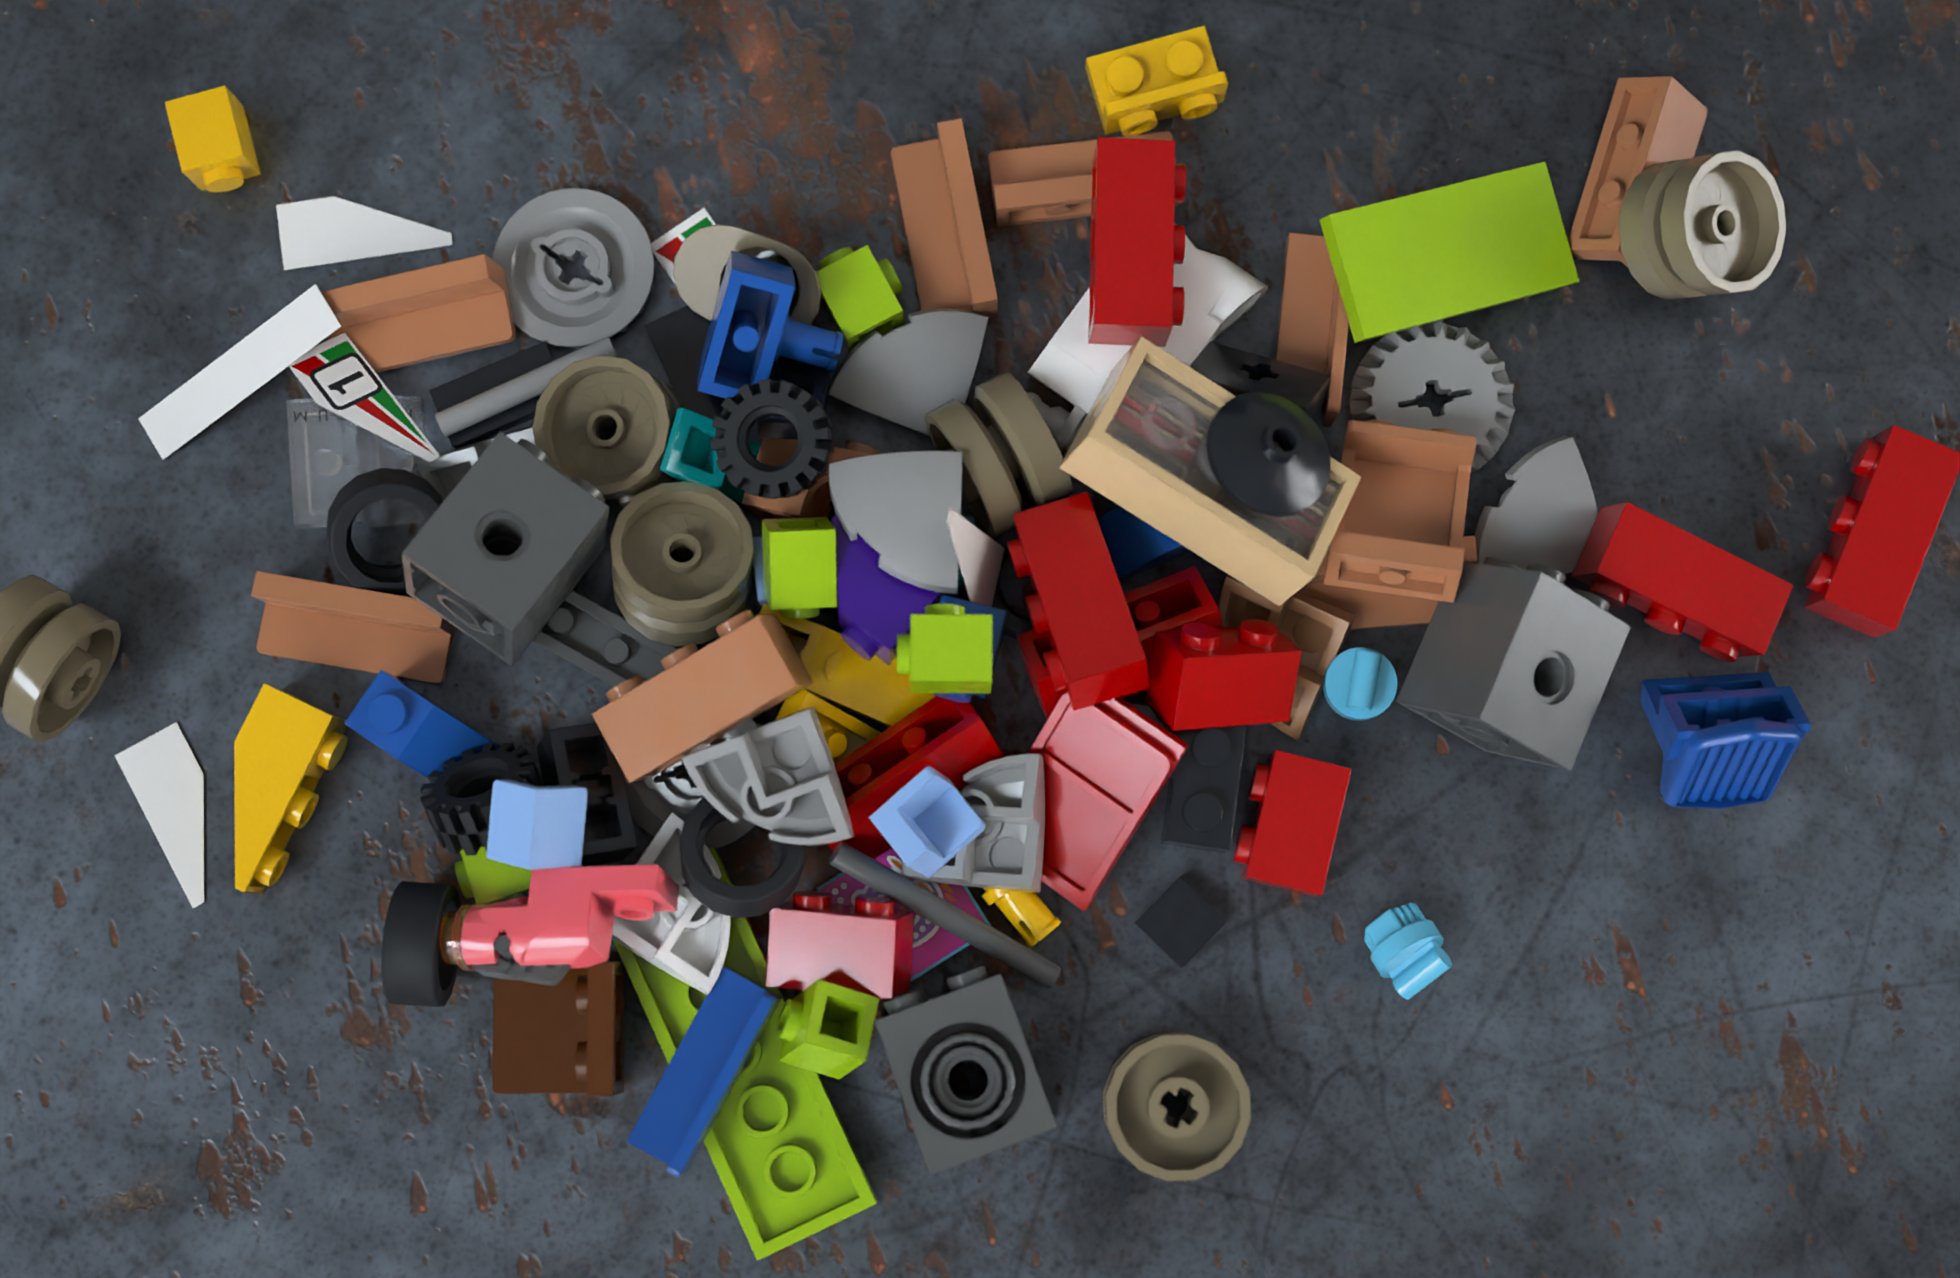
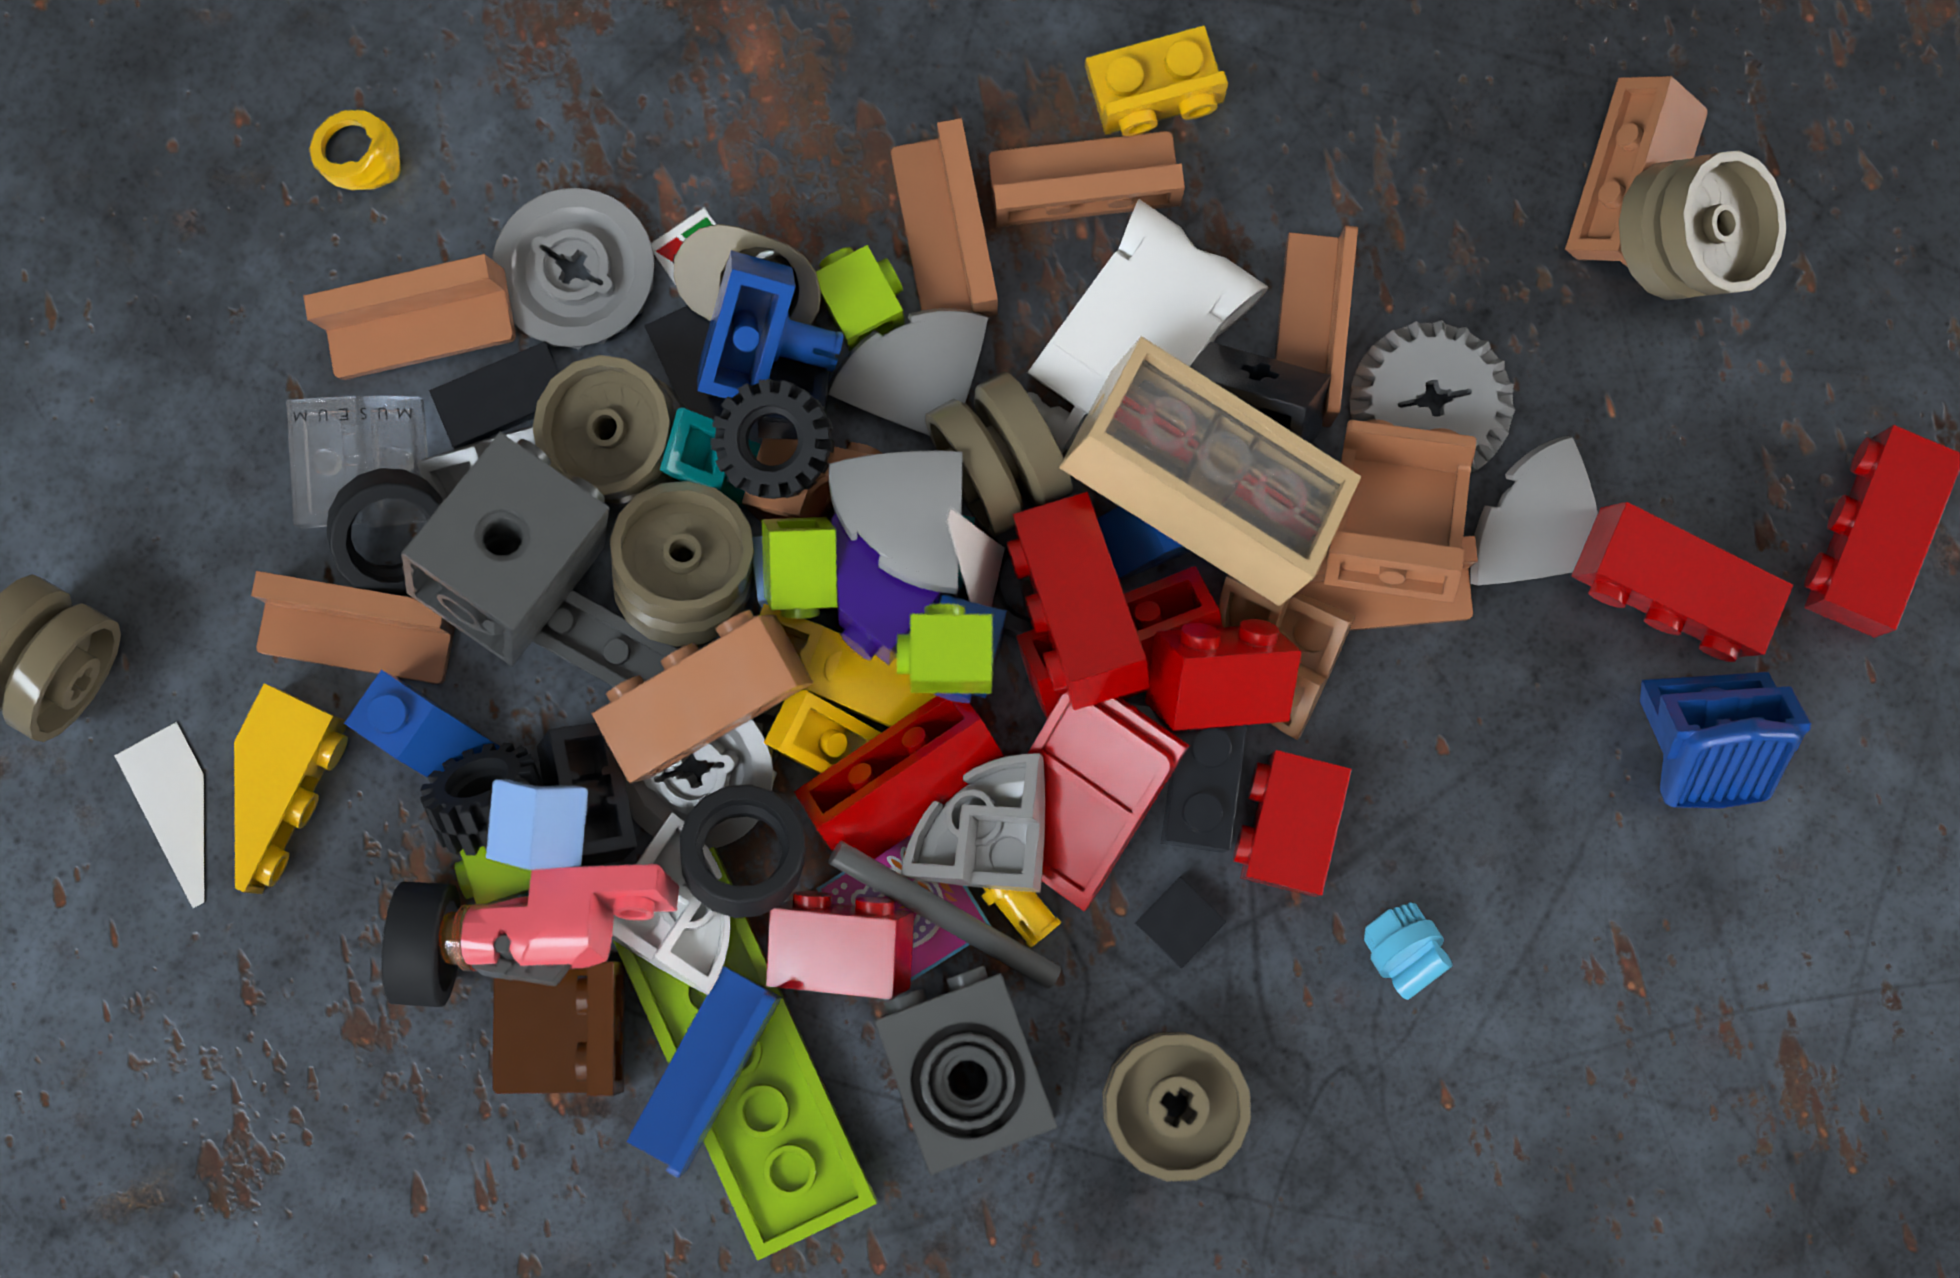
(212, 139): yellow brick -> none
(239, 371): white sticker -> none
(342, 231): white sticker -> none
(349, 387): sticker -> none
(374, 169): none -> yellow piece
(514, 391): light grey bar -> none
(777, 780): light grey brick -> none
(827, 1029): lime brick -> none
(928, 822): light blue panel -> none
(1135, 241): red brick -> none
(1254, 468): black dish -> none
(1360, 684): medium azure piece -> none
(1448, 251): lime tile -> none
(1516, 662): dark grey brick -> none

